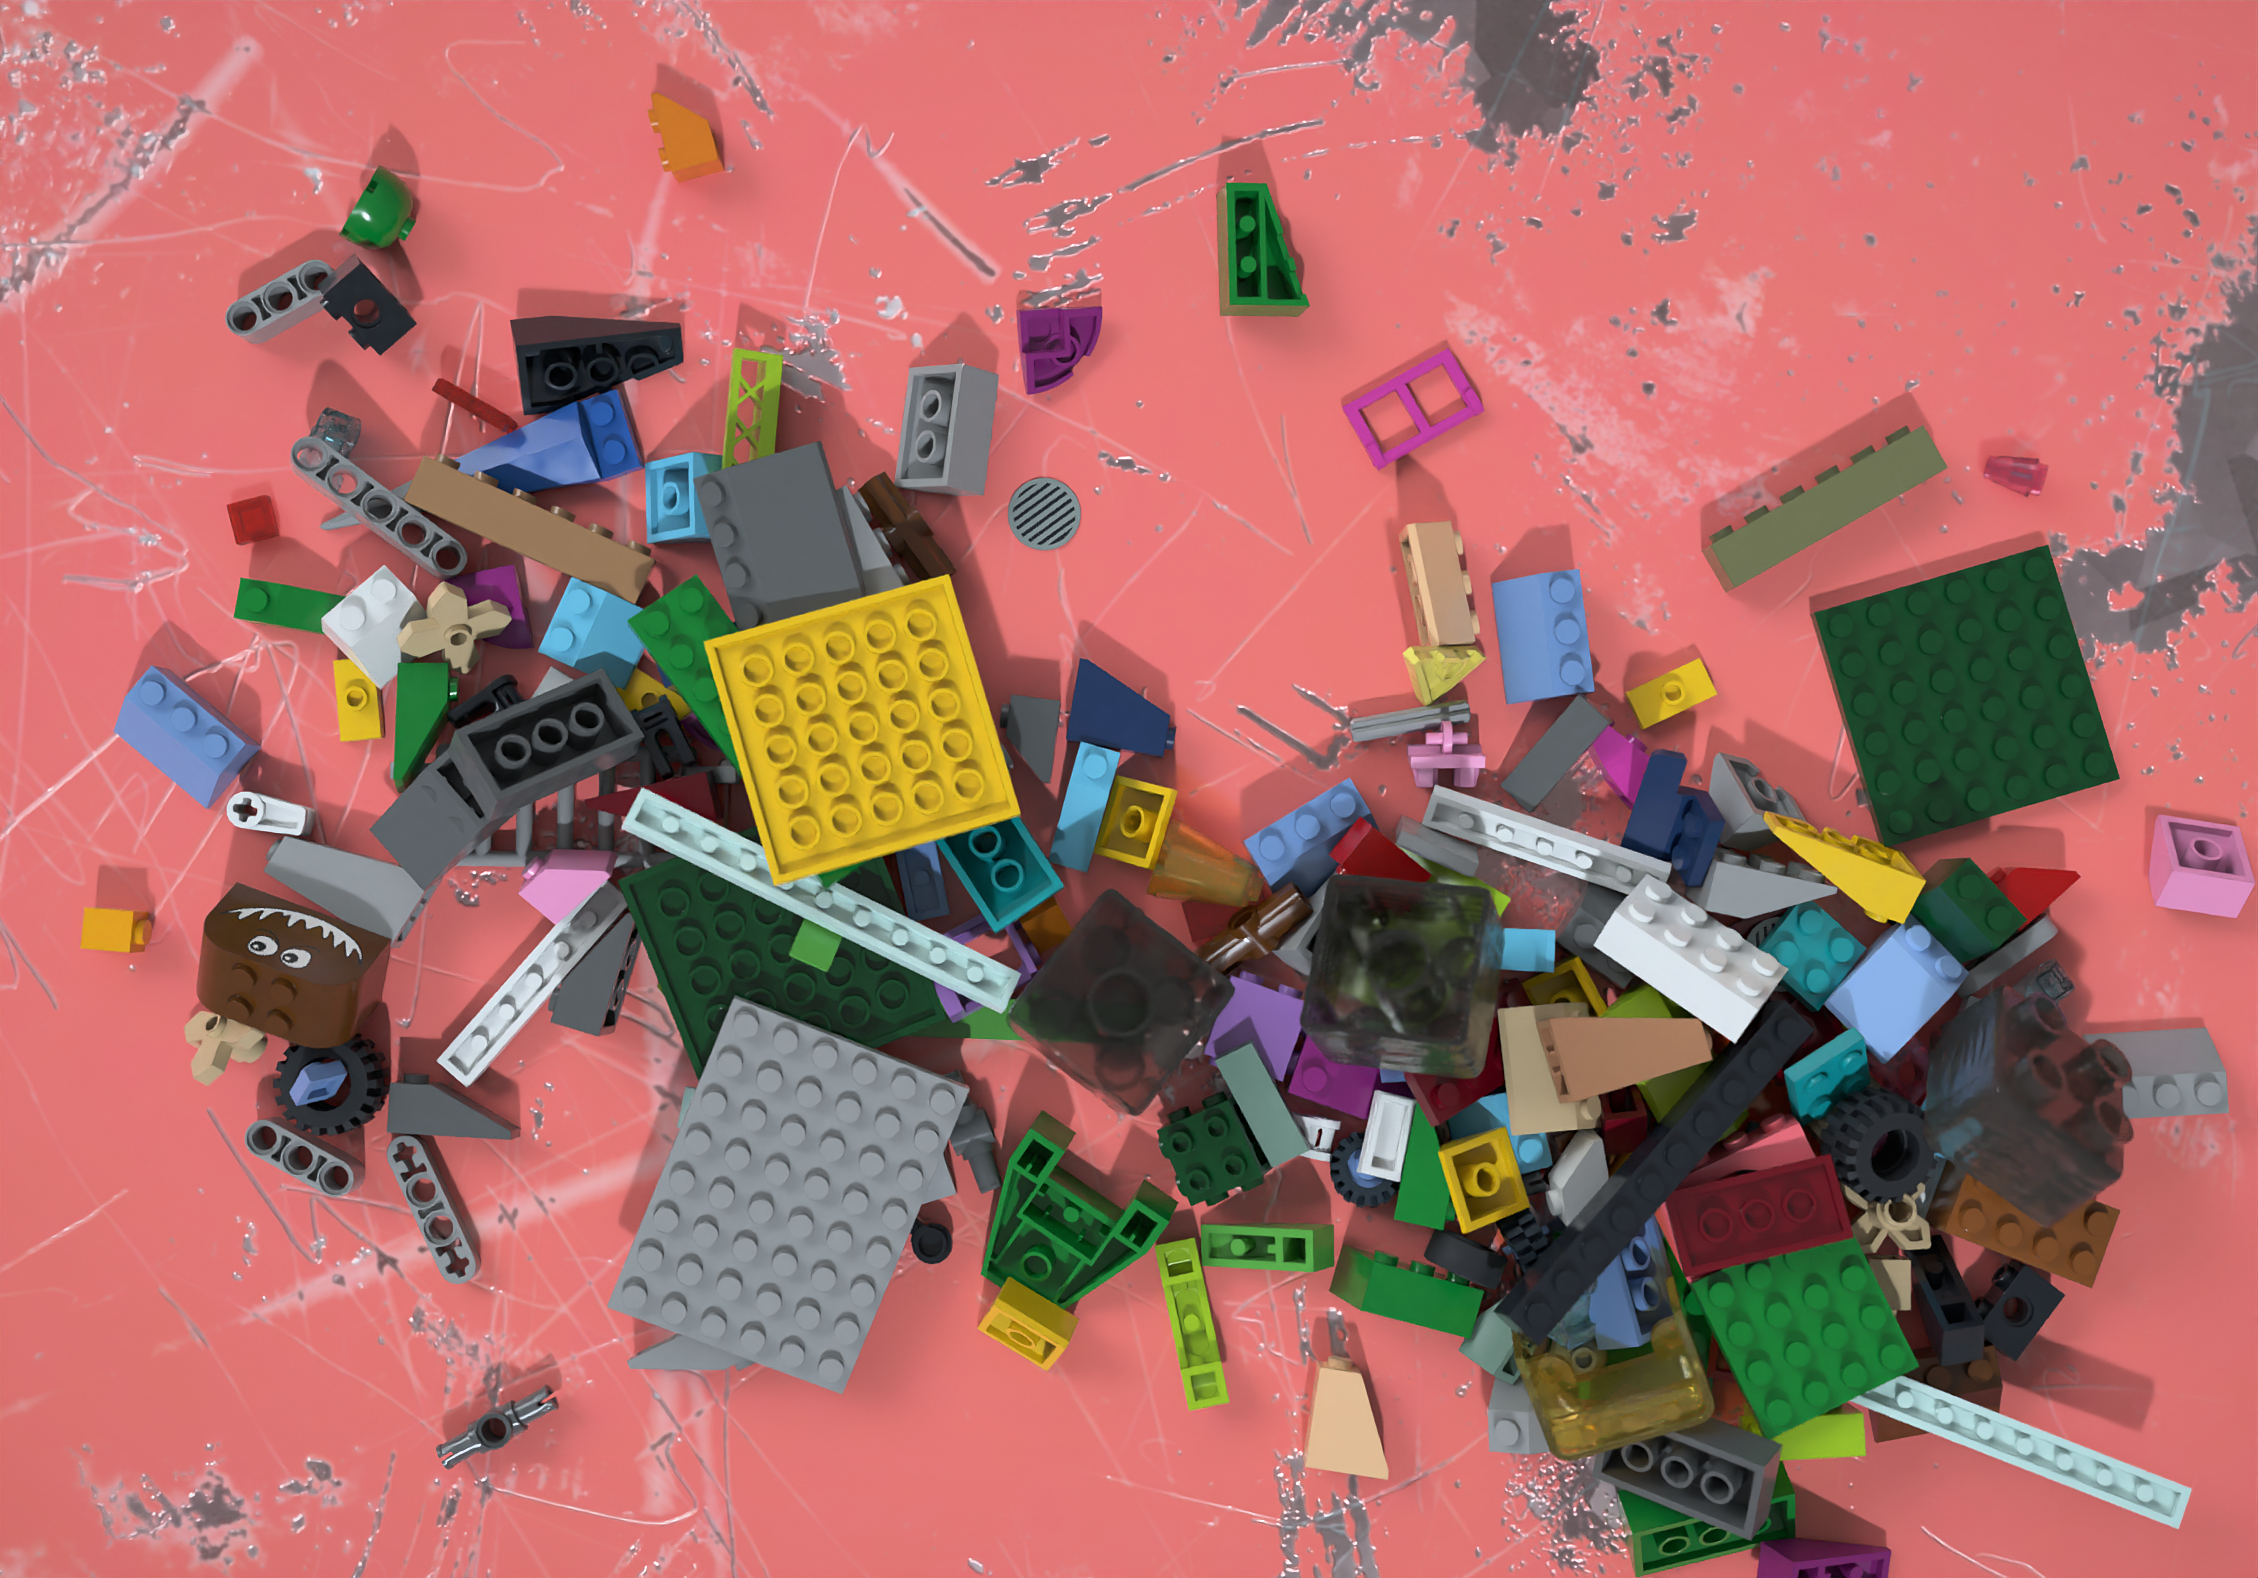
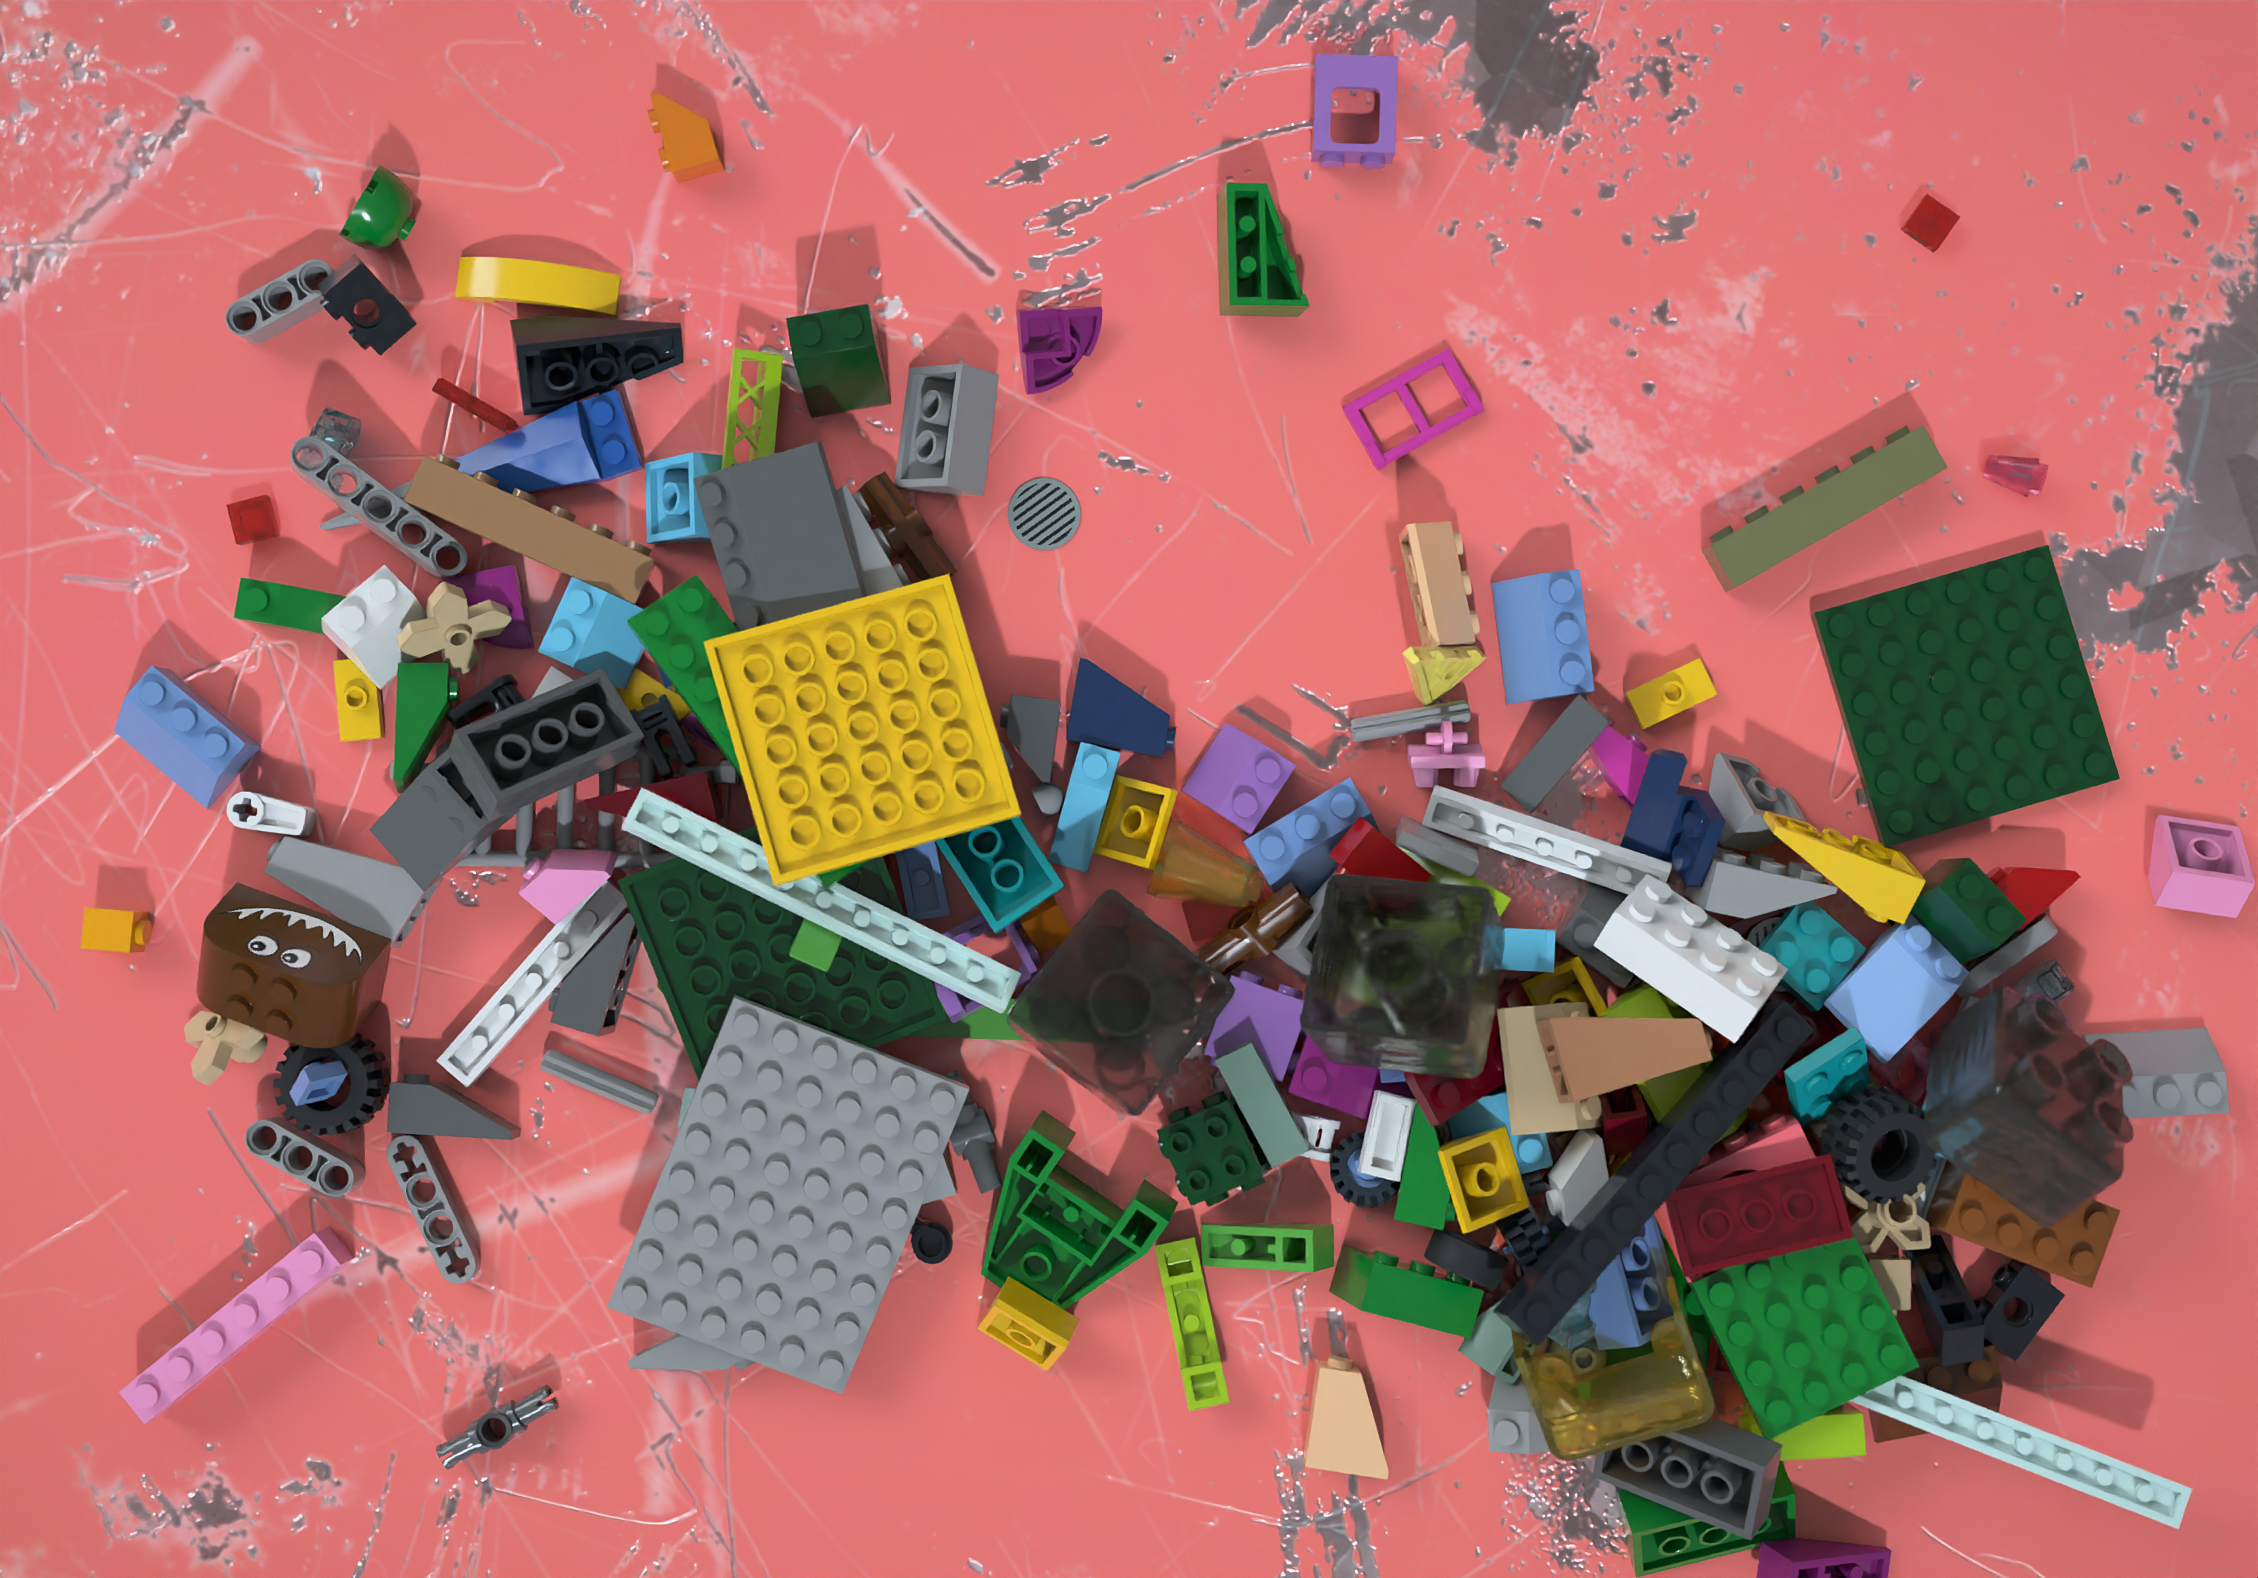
(236, 1325): none -> bright pink brick
(538, 284): none -> yellow slope
(599, 1081): none -> light grey axle
(839, 360): none -> dark green slope
(1049, 798): none -> light grey hinge
(1238, 778): none -> medium lavender slope
(1354, 73): none -> medium lavender window
(1930, 223): none -> clear red tile

